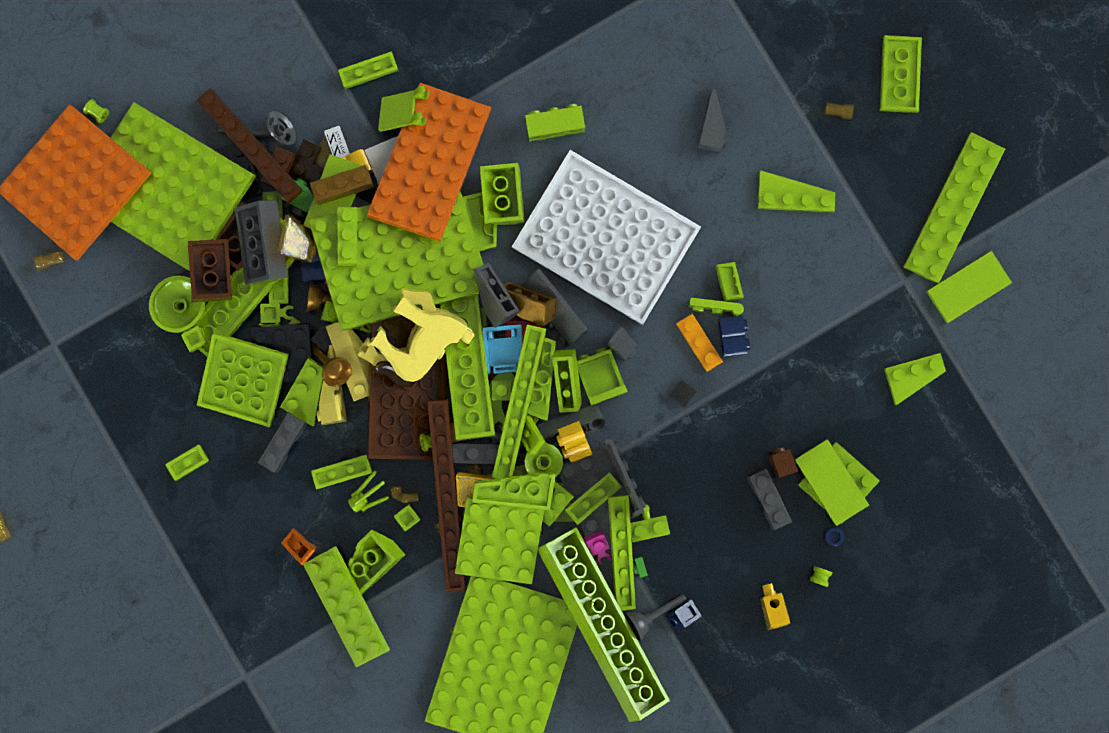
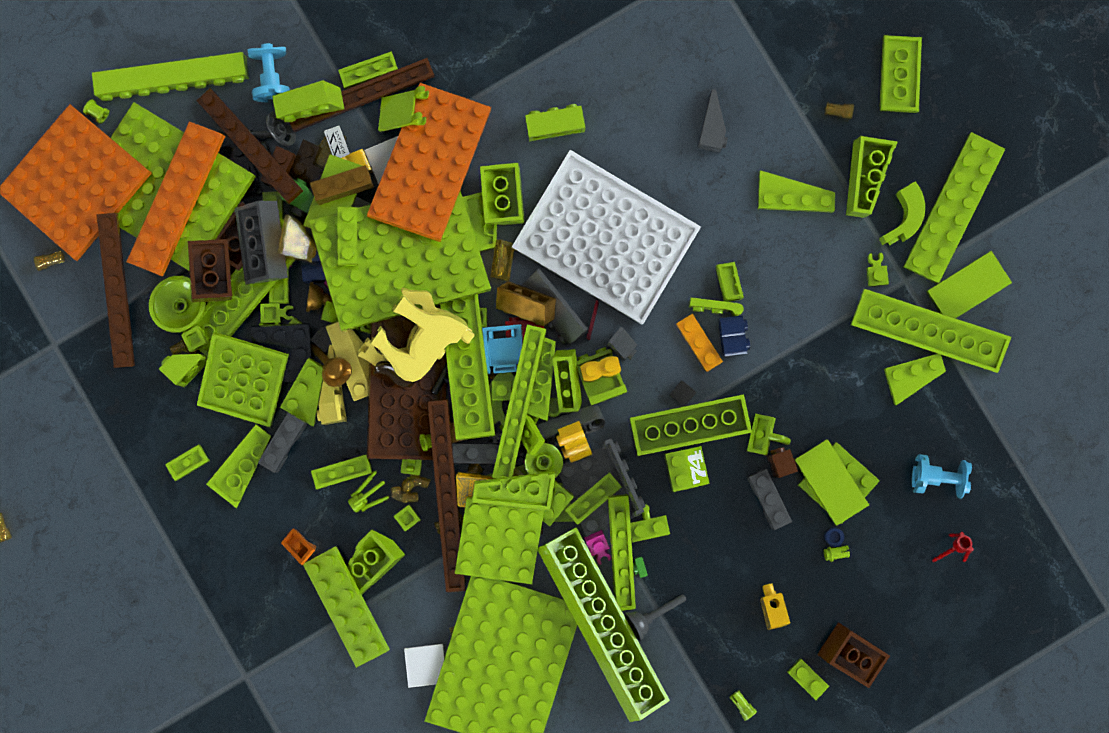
(115, 290): none -> reddish brown plate
(170, 76): none -> lime brick
(176, 199): none -> orange plate
(180, 346): none -> clear yellow arm
(182, 367): none -> lime slope
(238, 469): none -> lime wing
(269, 79): none -> medium azure piece
(308, 101): none -> lime wedge
(373, 90): none -> reddish brown plate
(411, 466): none -> lime tile
(413, 481): none -> clear yellow arm
(424, 664): none -> white tile
(443, 377): none -> black piece
(494, 296): dark grey slope -> none
(502, 260): none -> clear yellow plate
(553, 408): none -> lime tile
(592, 320): none -> dark red sticker
(606, 368): none -> yellow brick
(683, 615): bracket -> none
(686, 469): none -> lime slope
(690, 425): none -> lime brick
(745, 708): none -> lime pin
(763, 433): none -> lime plate
(808, 679): none -> lime plate
(820, 576): lime wheel -> none
(836, 553): none -> lime pin
(853, 655): none -> reddish brown slope
(867, 173): none -> lime wedge
(877, 274): none -> lime plate
(914, 212): none -> lime arch
(925, 475): none -> medium azure piece
(931, 330): none -> lime plate
(961, 544): none -> red plant

